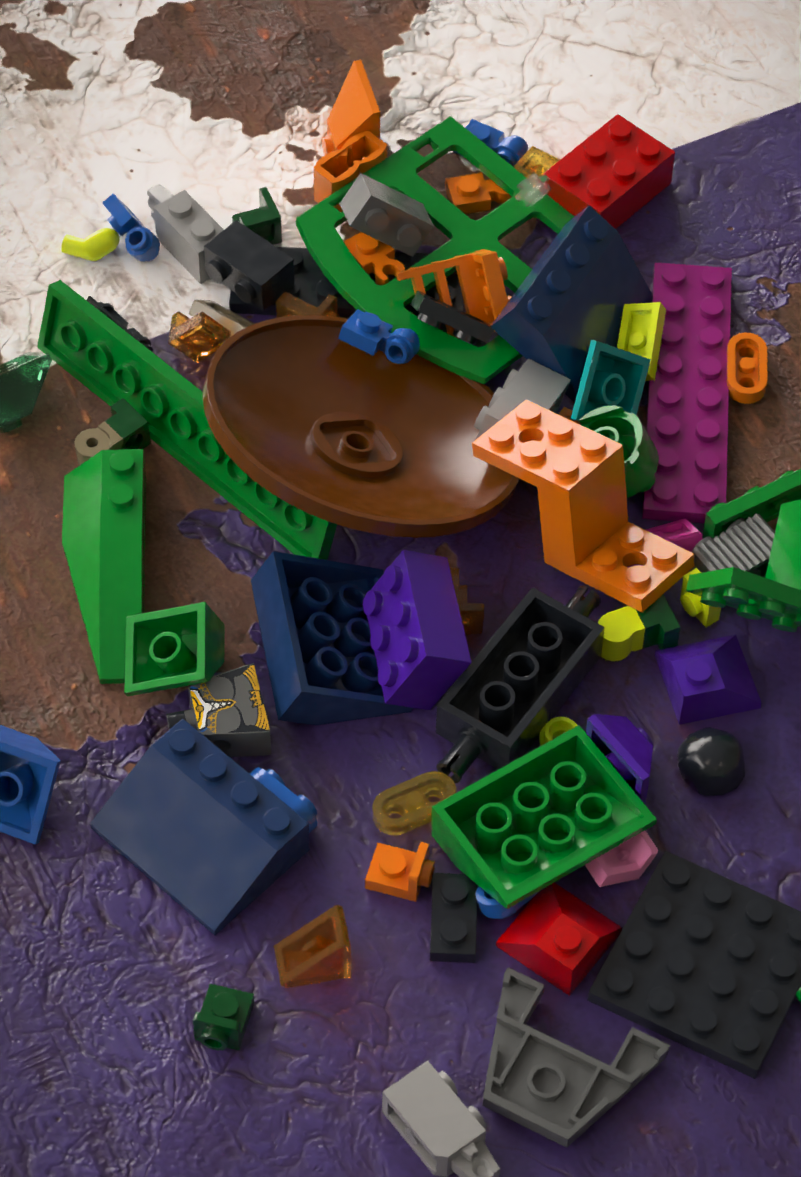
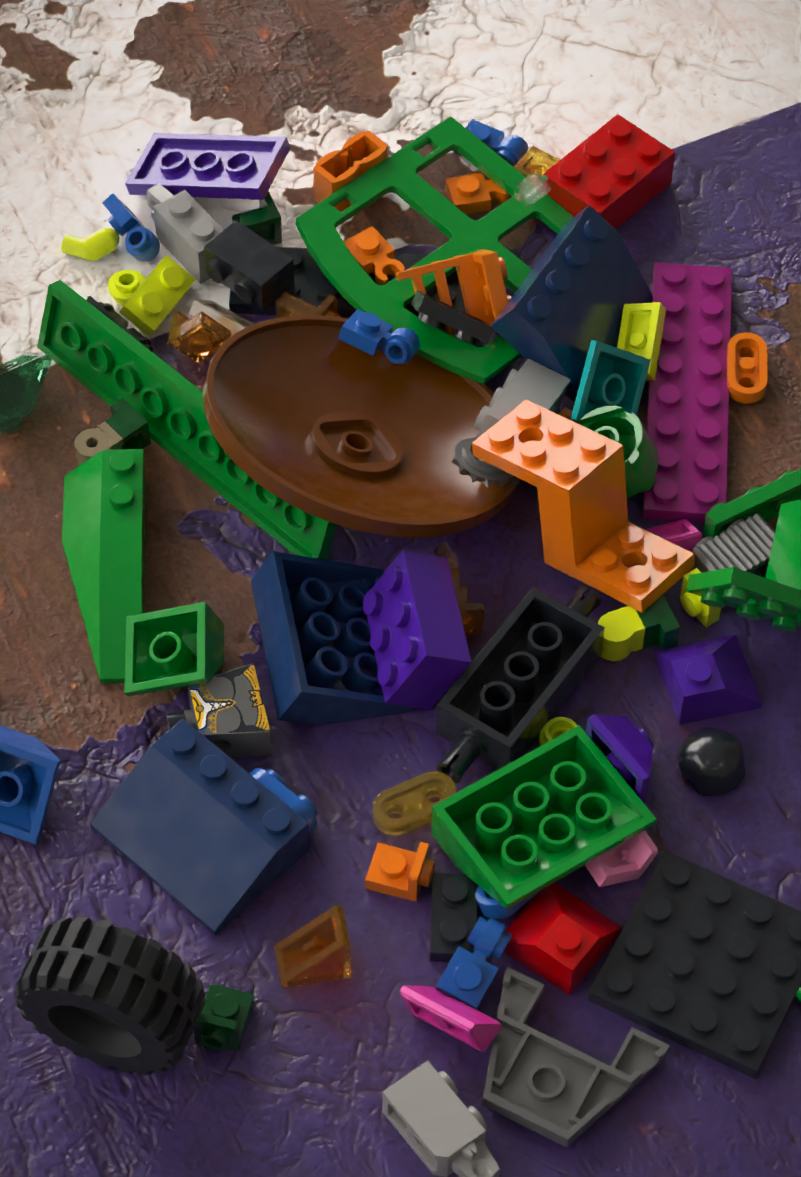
(110, 995): none -> black tyre
(124, 284): none -> neon yellow plate
(157, 295): none -> neon yellow plate
(209, 165): none -> dark purple plate
(353, 110): orange slope -> none
(386, 214): dark grey brick -> none
(451, 1016): none -> dark pink slope
(470, 974): none -> blue plate
(477, 469): none -> dark grey gear

